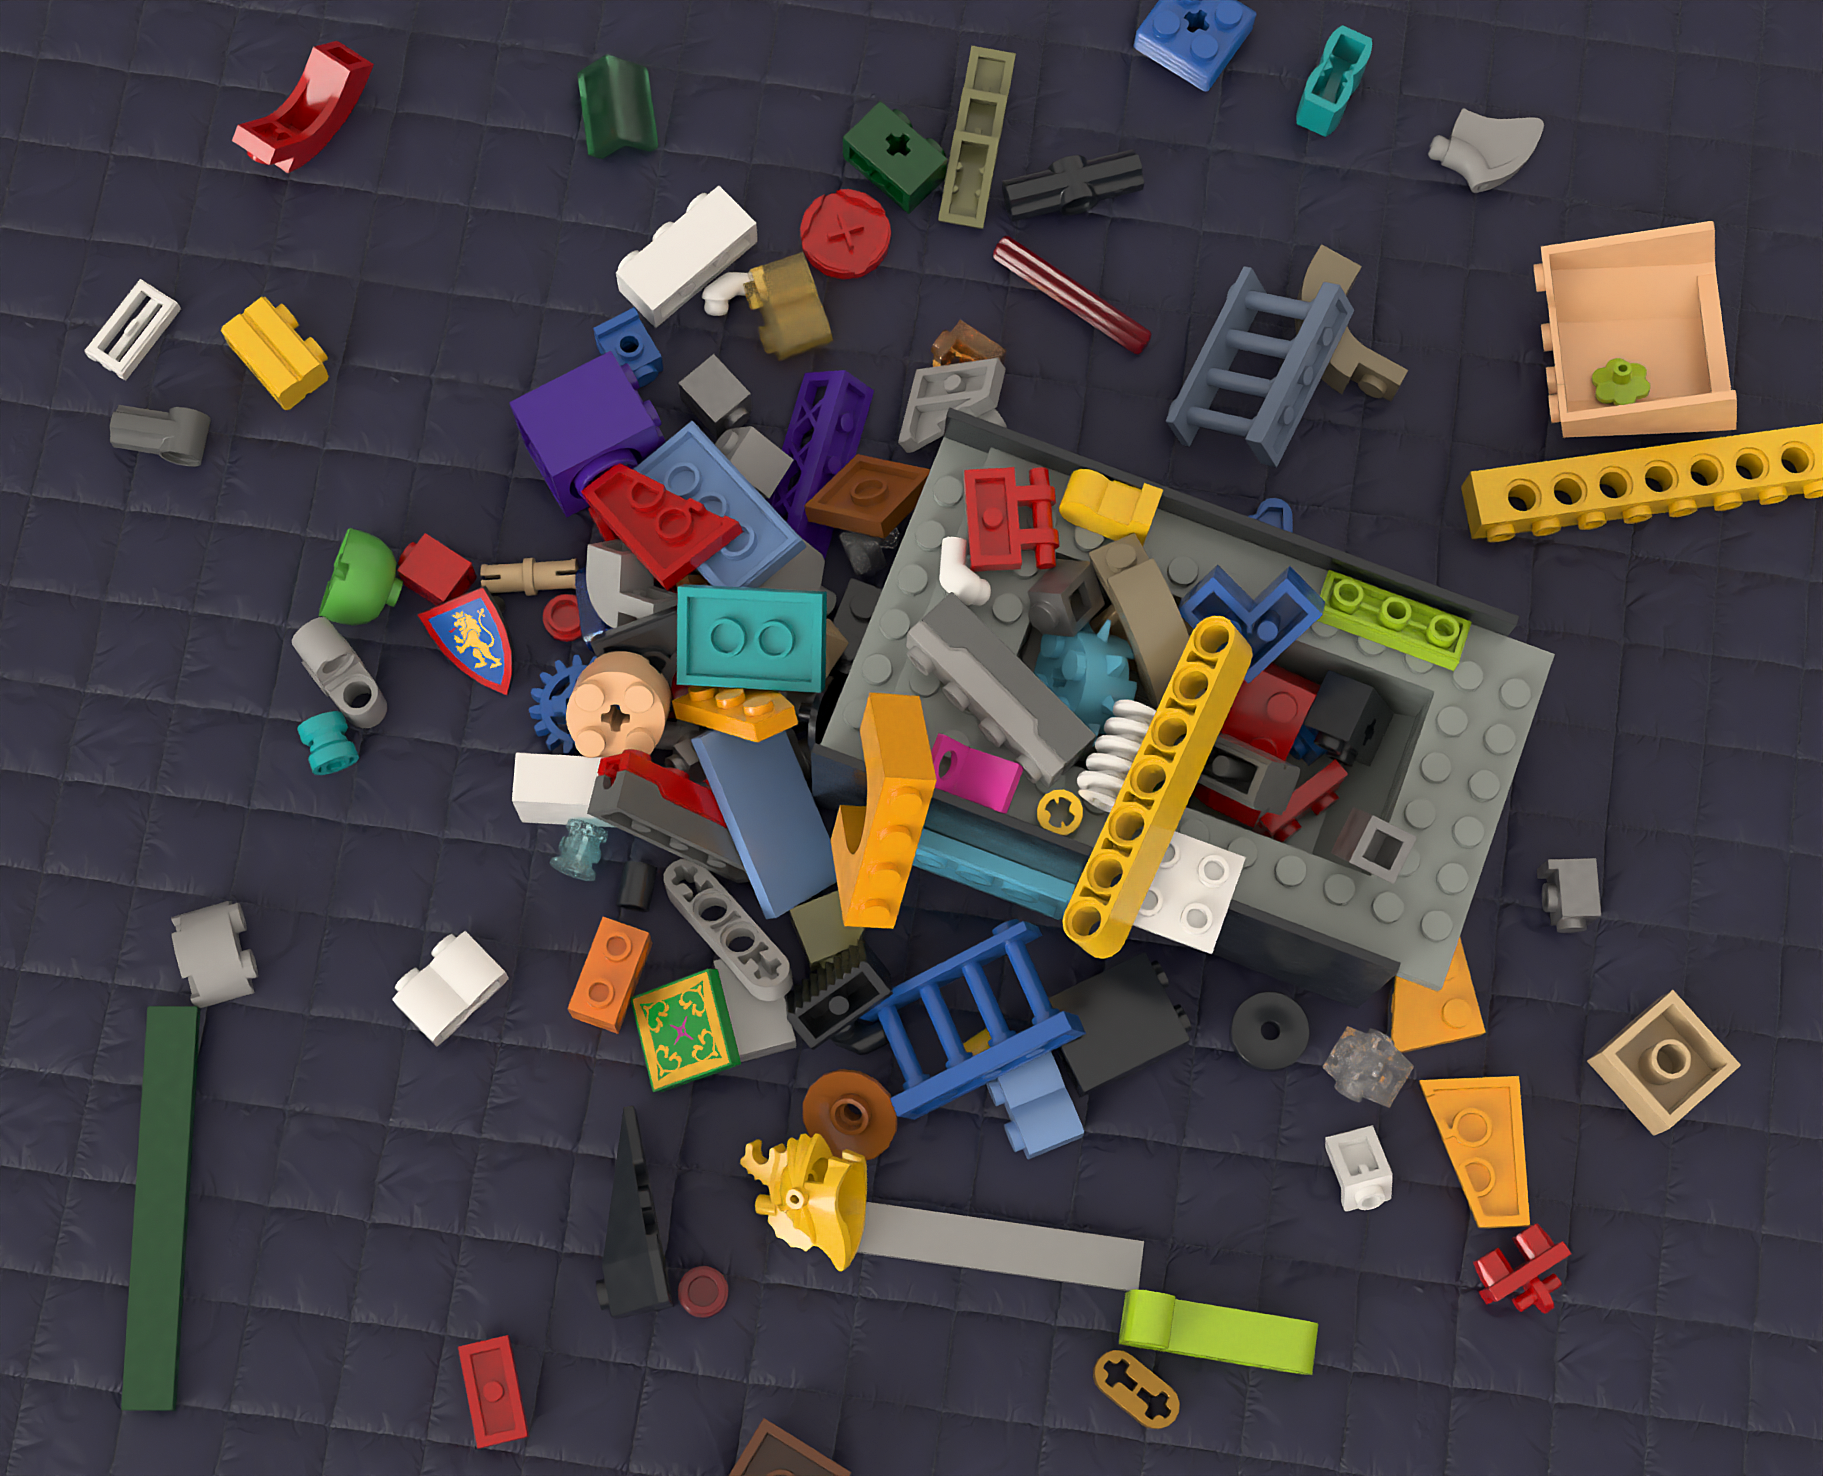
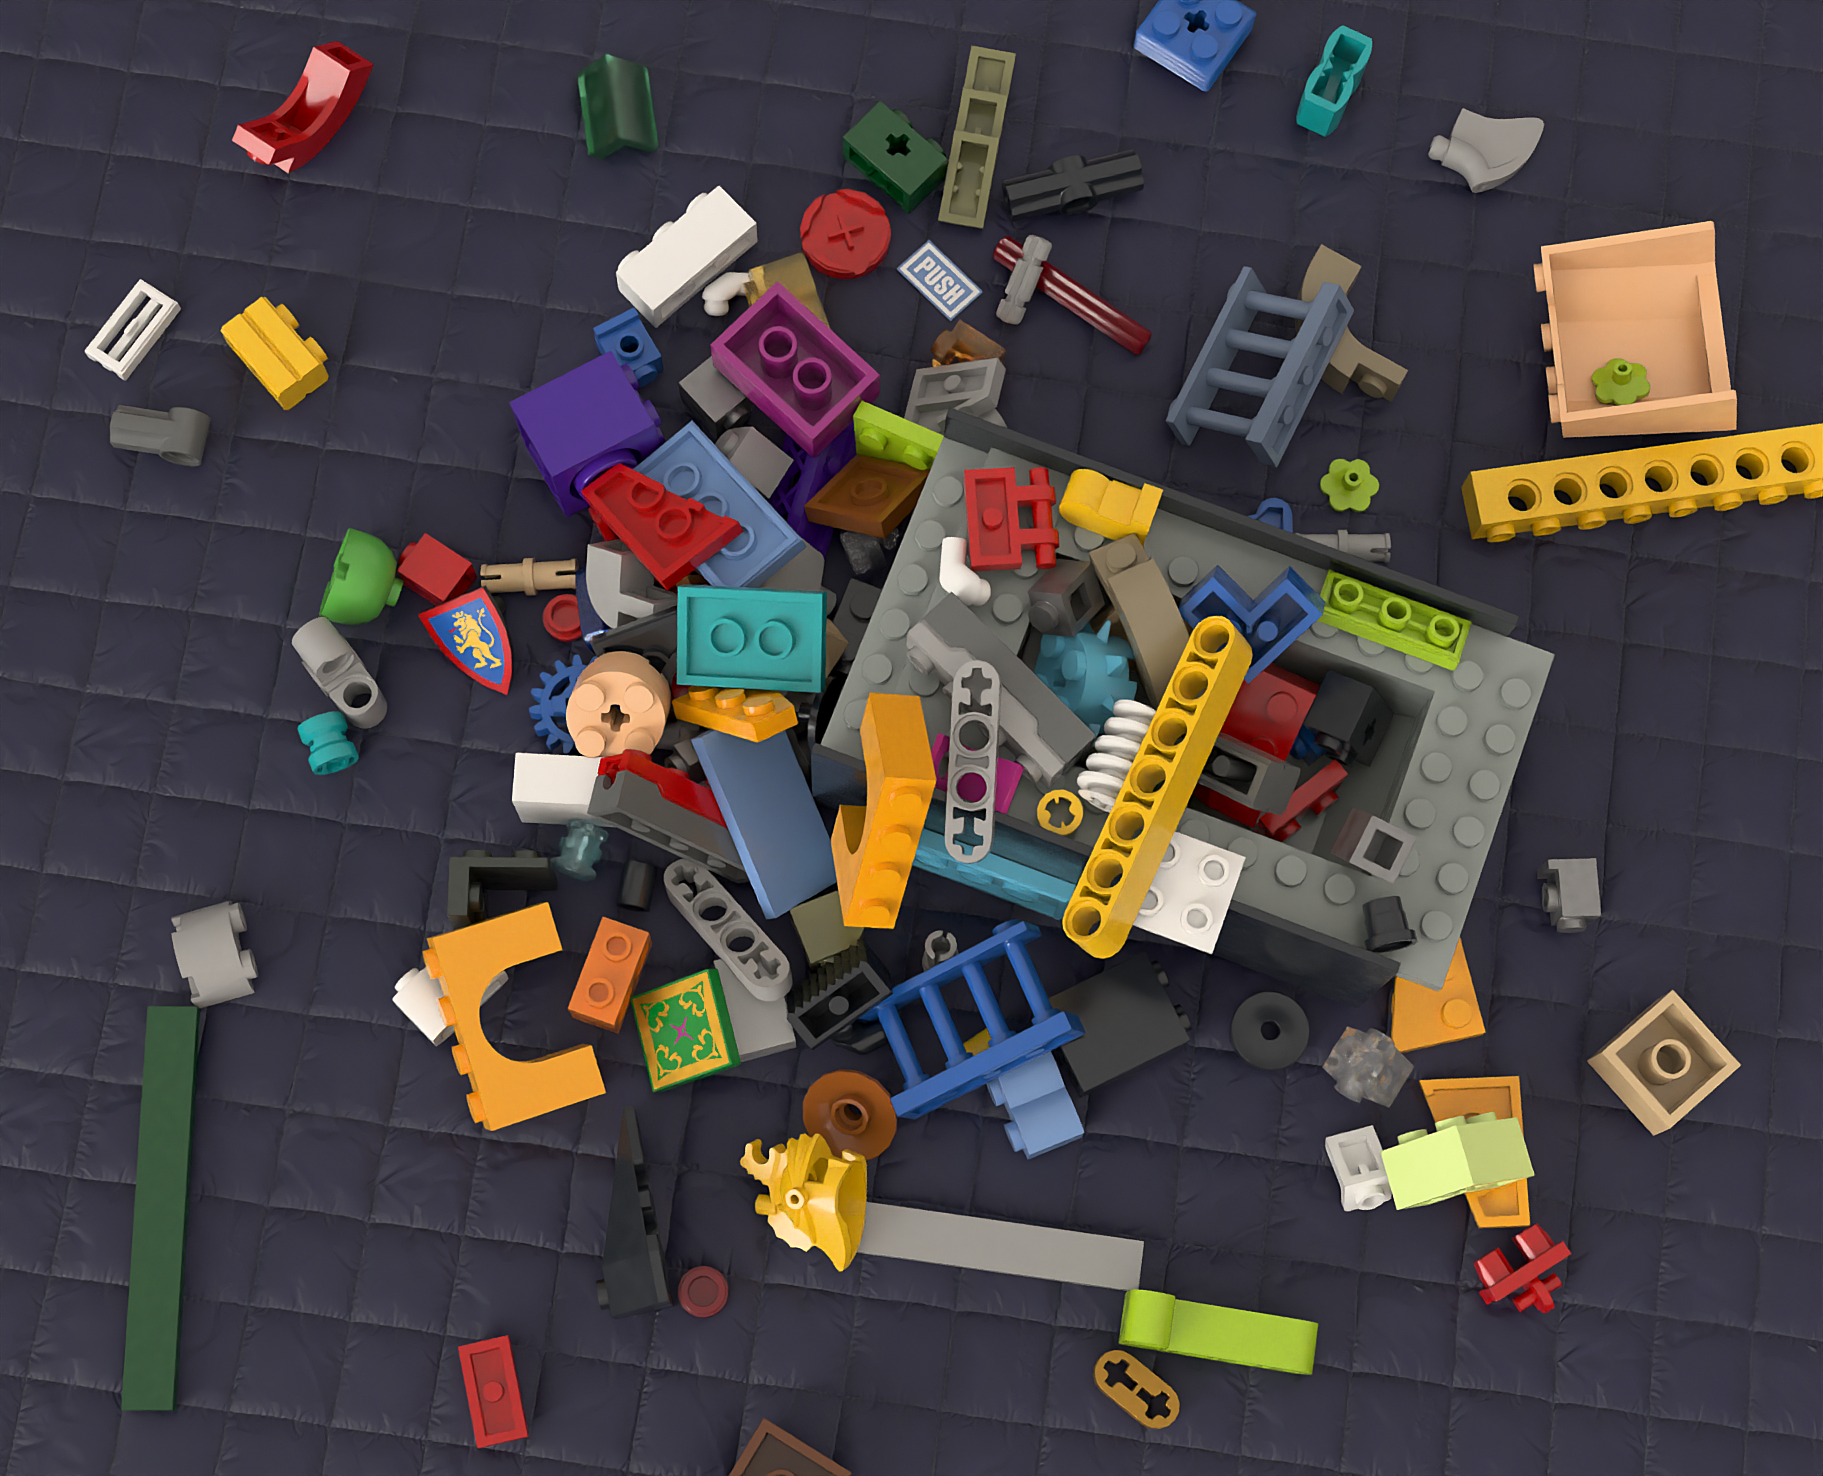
(465, 965): none -> light orange arch
(482, 871): none -> pearl dark grey bracket
(795, 369): none -> magenta brick
(894, 438): none -> lime wing
(938, 949): none -> light grey pin
(939, 280): none -> sticker
(966, 761): none -> light grey beam
(1023, 279): none -> light grey axle
(1346, 493): none -> lime plant
(1365, 546): none -> light grey pin
(1387, 925): none -> black piece
(1456, 1159): none -> yellowish green brick

